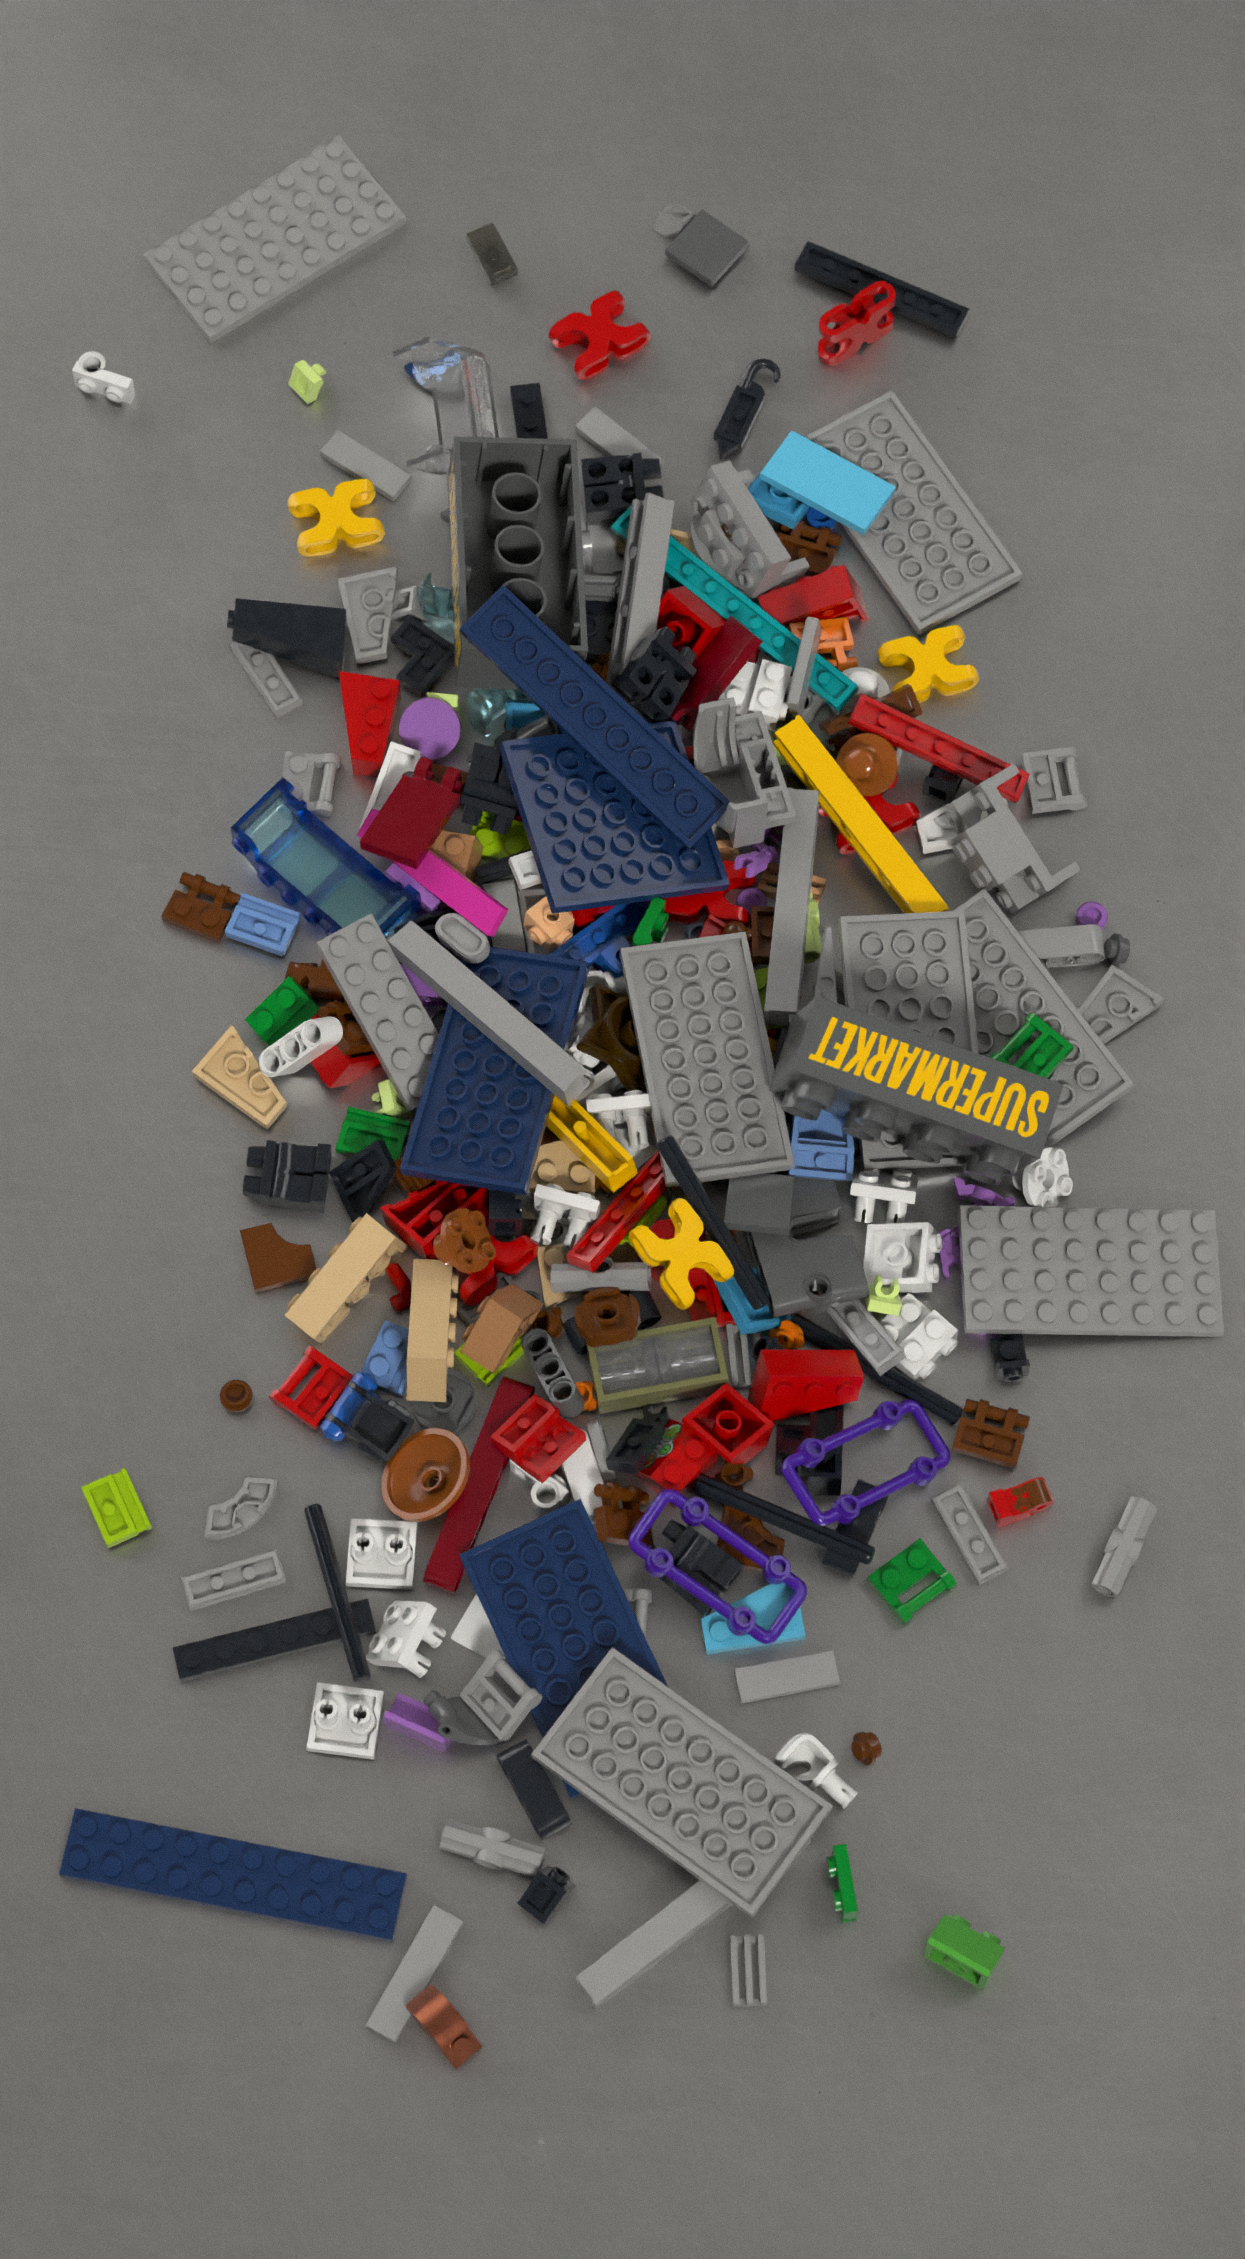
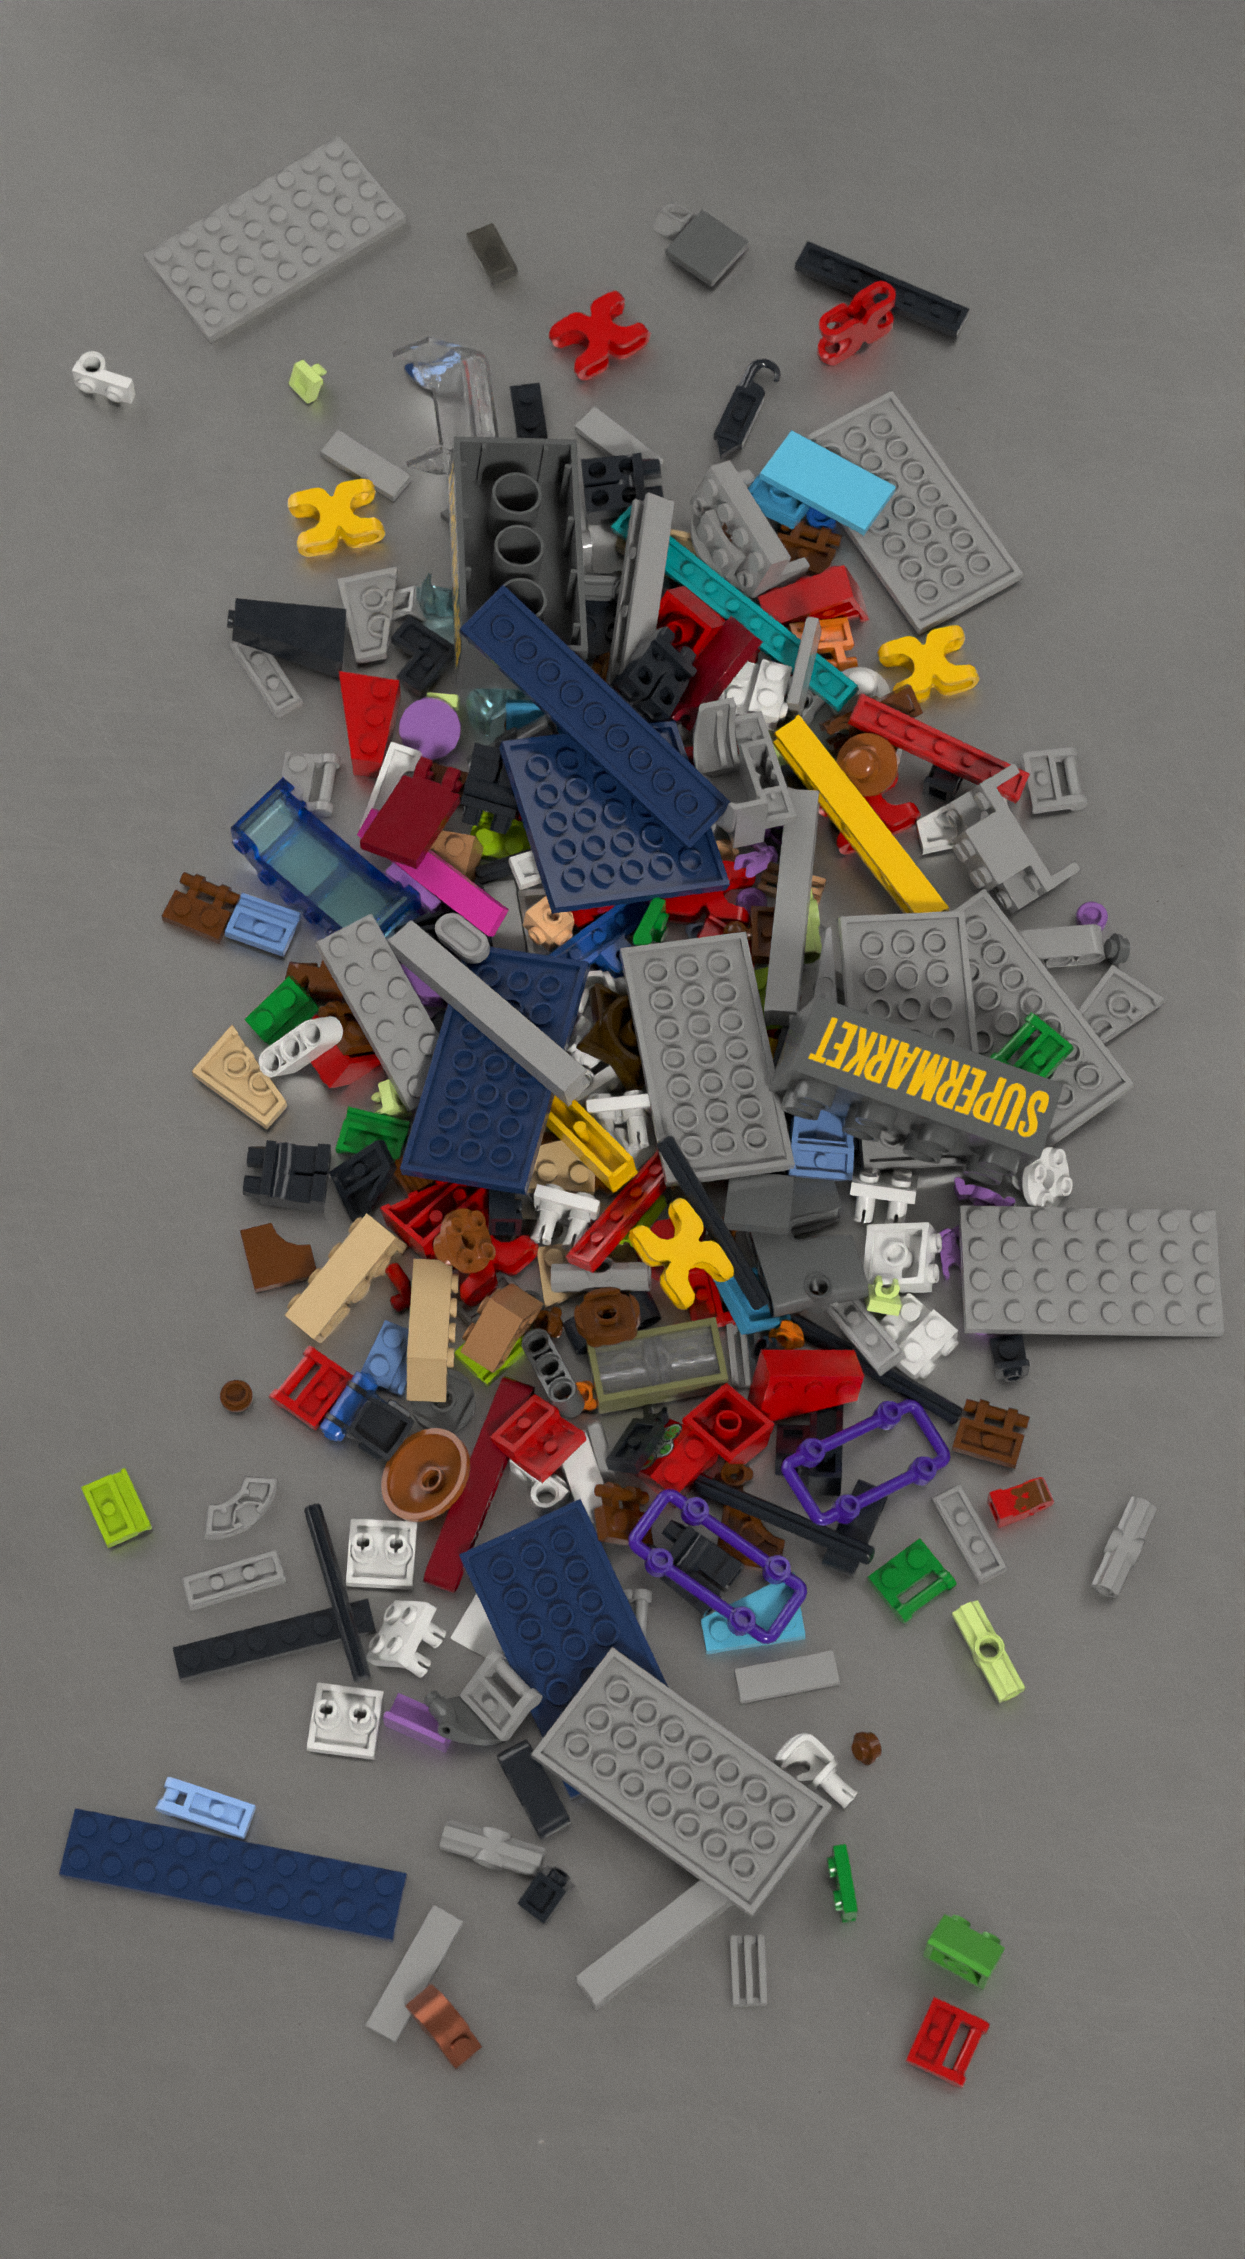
(206, 1808): none -> light blue plate
(937, 2036): none -> red plate
(997, 1669): none -> yellowish green piece

